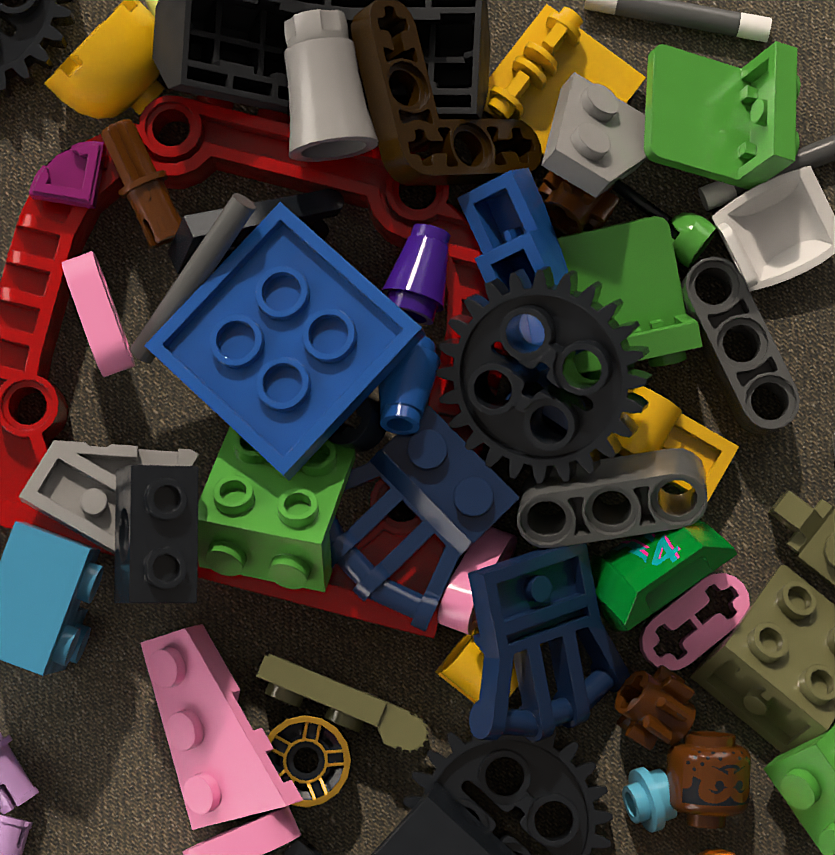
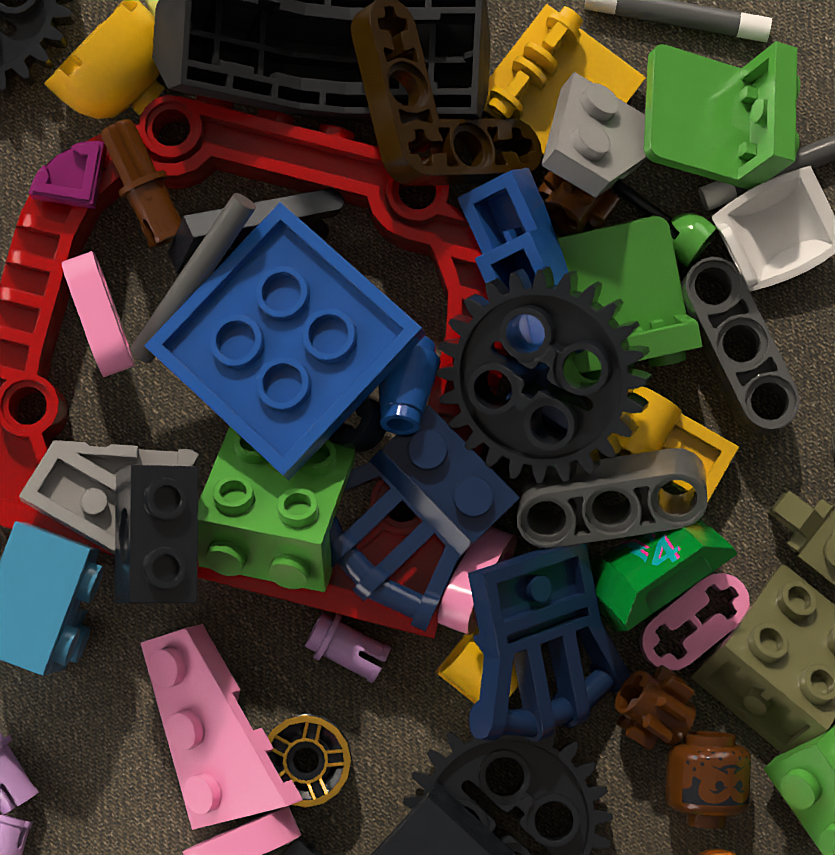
(325, 89): light grey plant -> none
(342, 645): none -> lavender pin
(345, 704): olive hinge -> none
(420, 274): dark purple cone -> none
(648, 798): medium azure plate -> none

